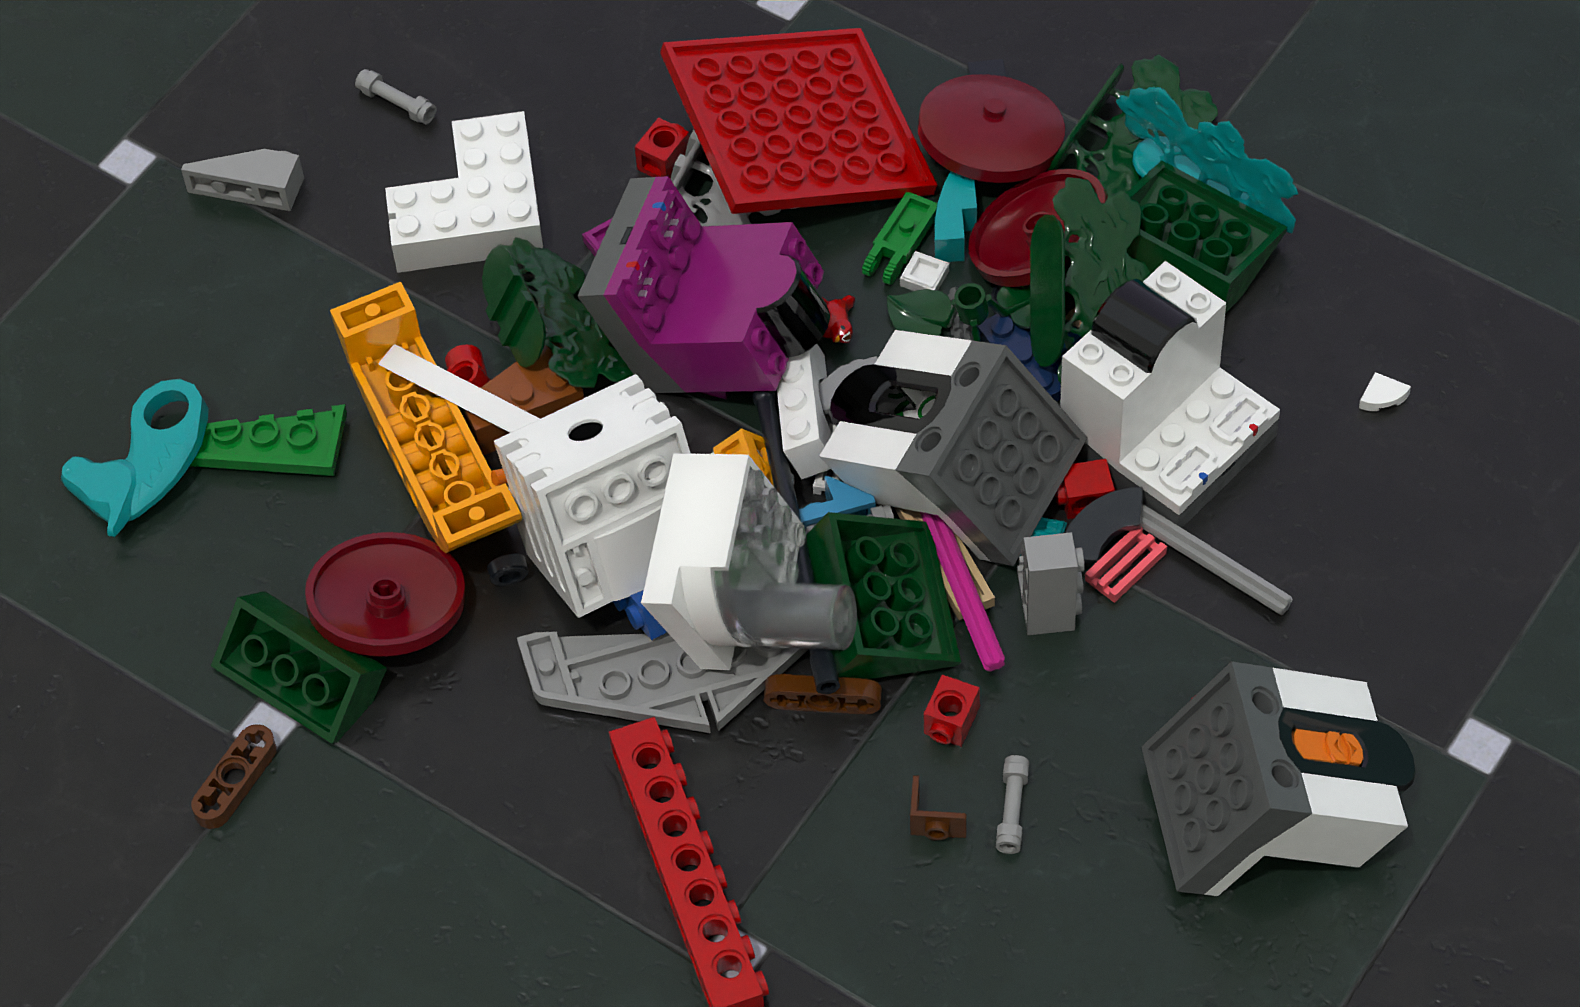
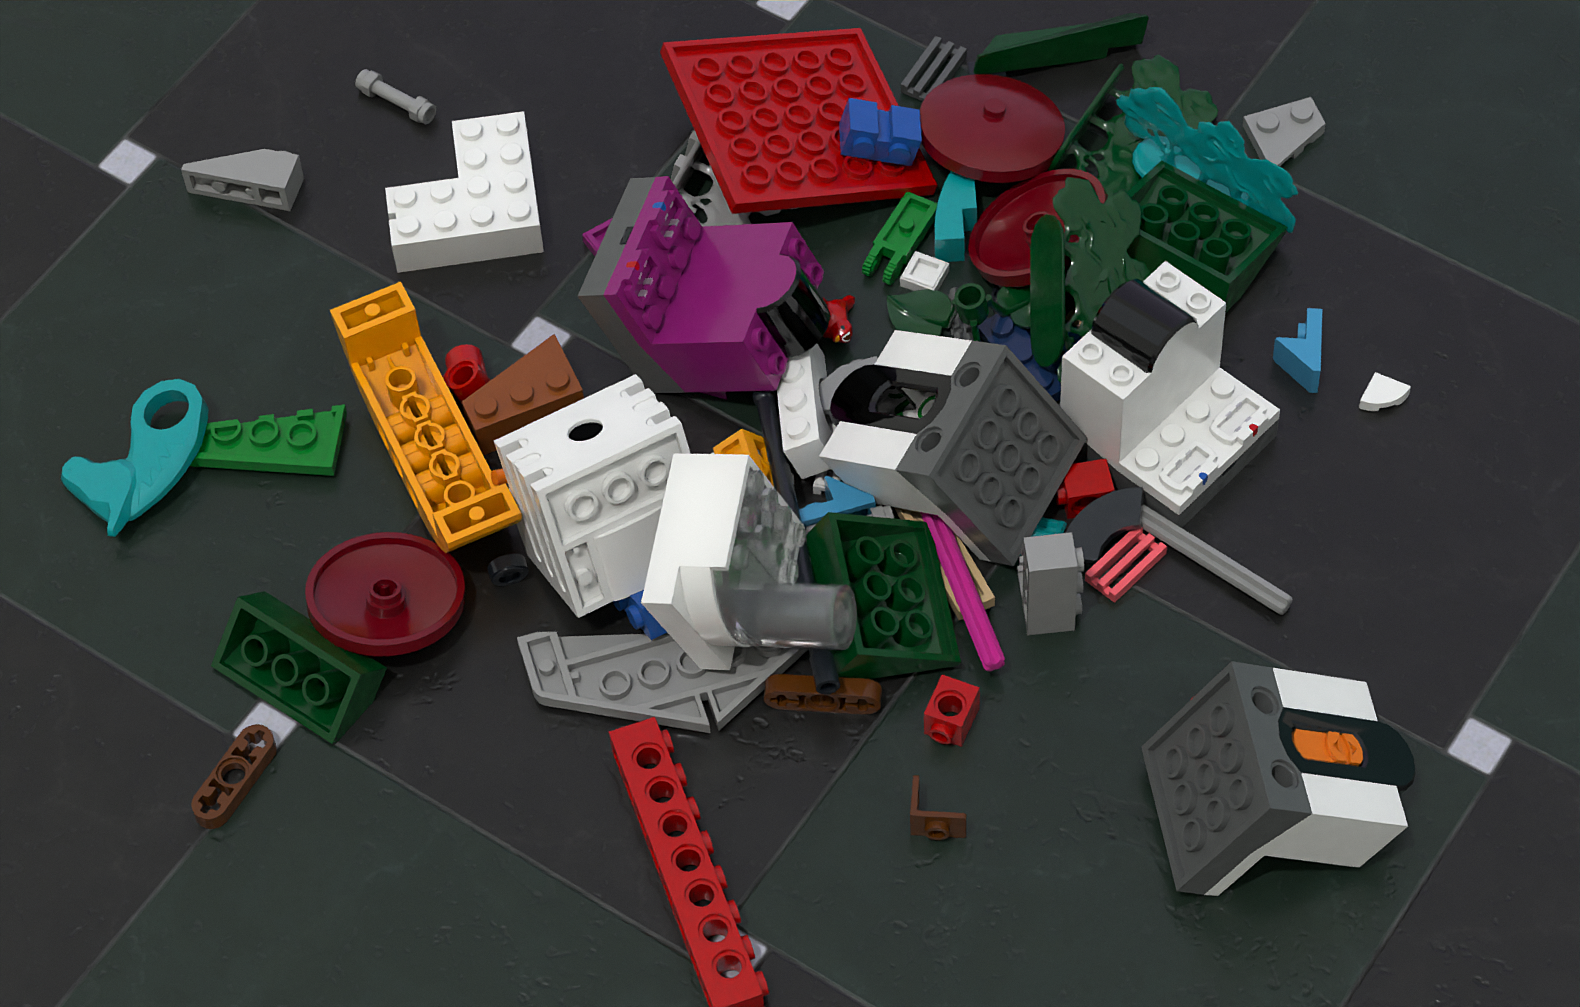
(456, 389): white sticker -> none
(566, 319): dark green plant -> none
(661, 148): red brick -> none
(880, 134): none -> blue brick
(945, 51): none -> dark grey tile
(1009, 831): light grey bar -> none
(1060, 44): none -> dark green wedge
(1284, 130): none -> light grey wing
(1302, 355): none -> dark azure slope

